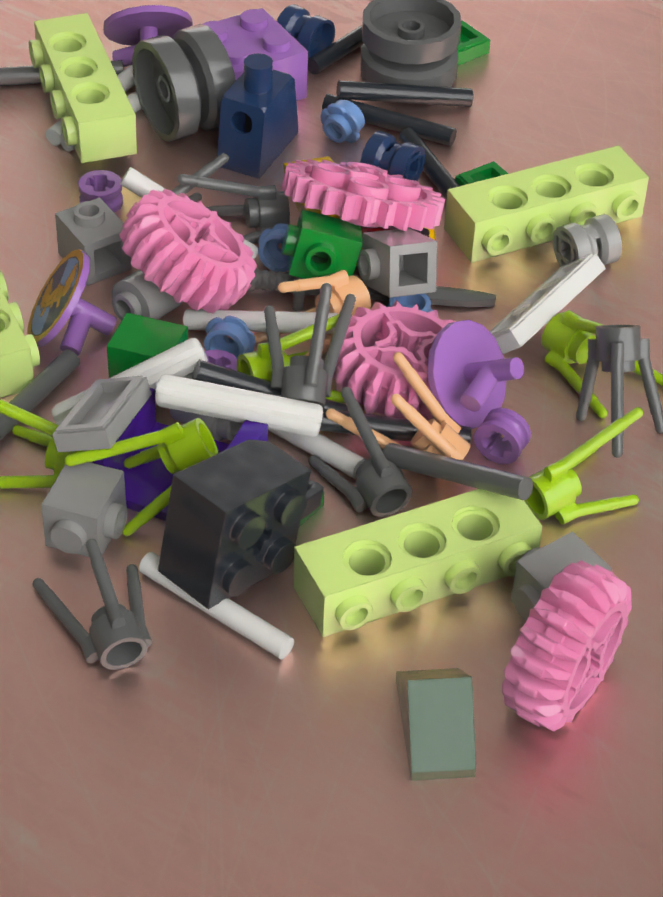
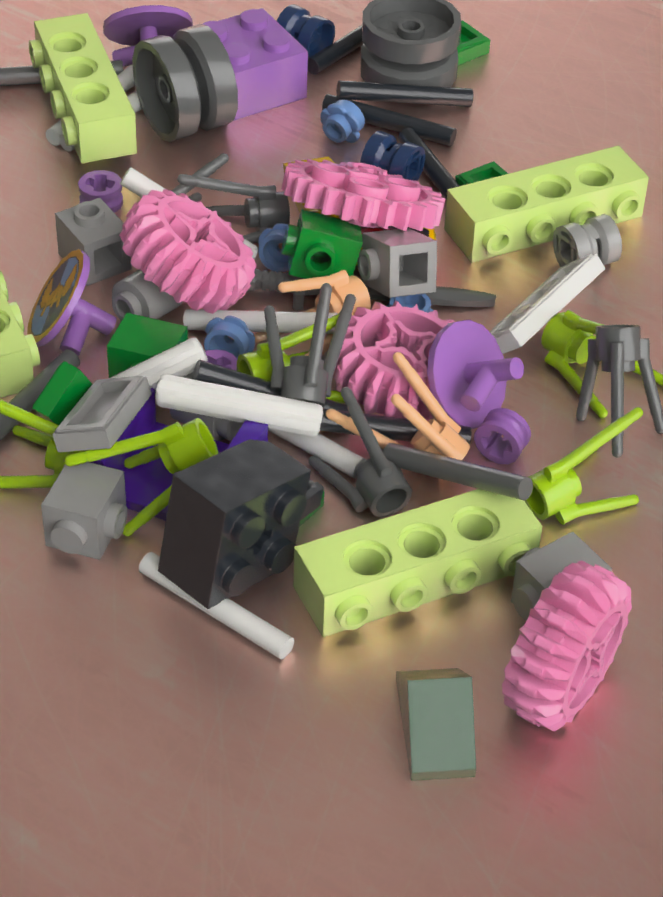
(61, 393): none -> green tile
(116, 634): dark grey plant -> none
(257, 117): dark blue torso -> none

